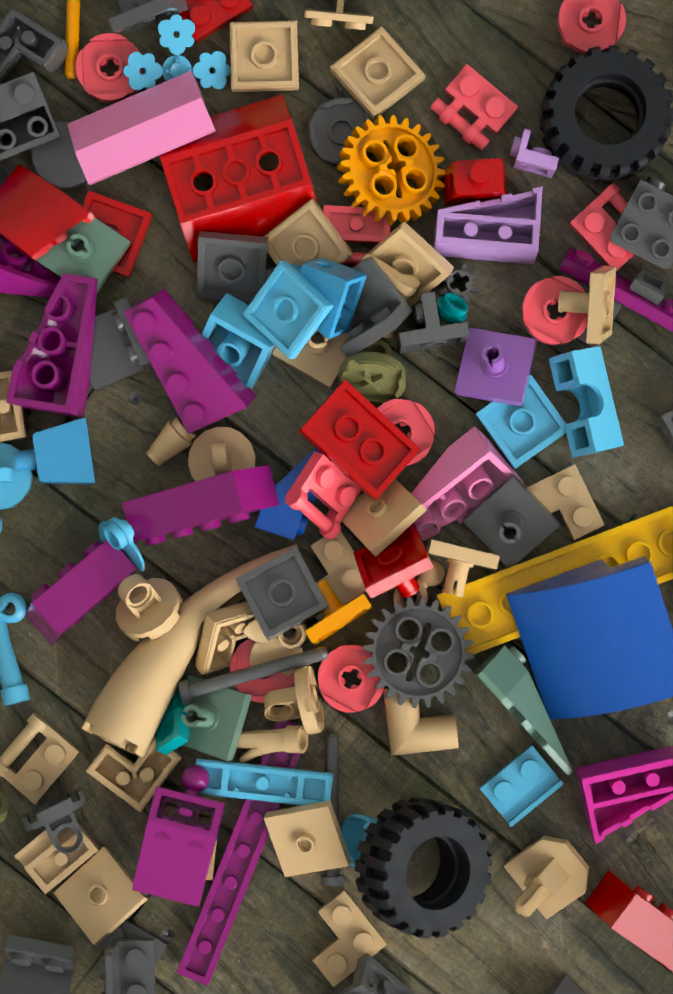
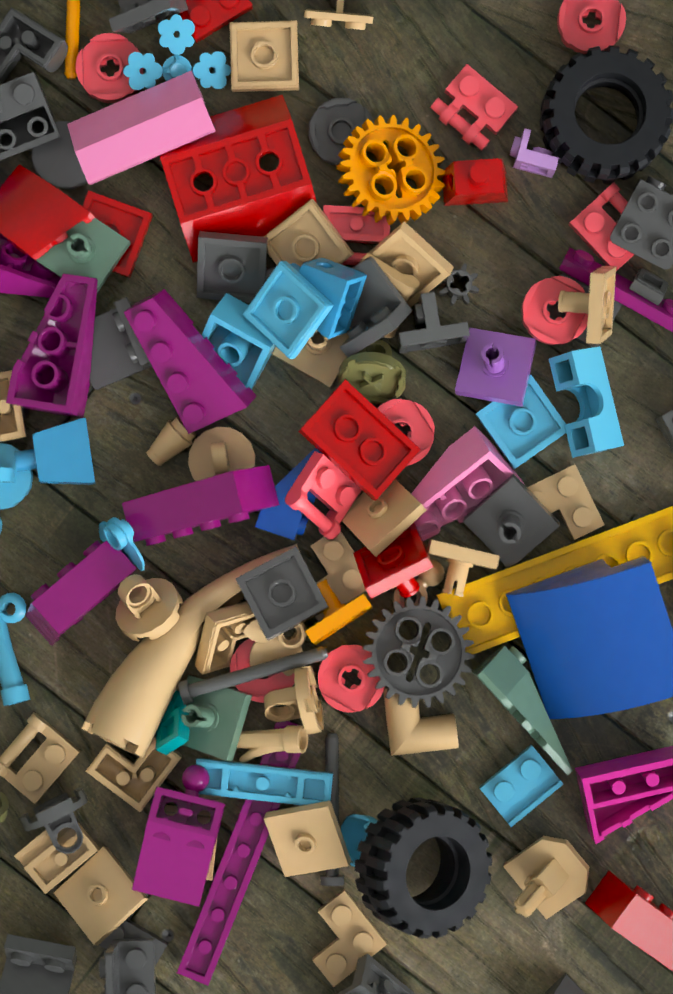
(377, 72): tan plate -> none
(452, 308): teal plate -> none
(492, 229): lavender wedge -> none

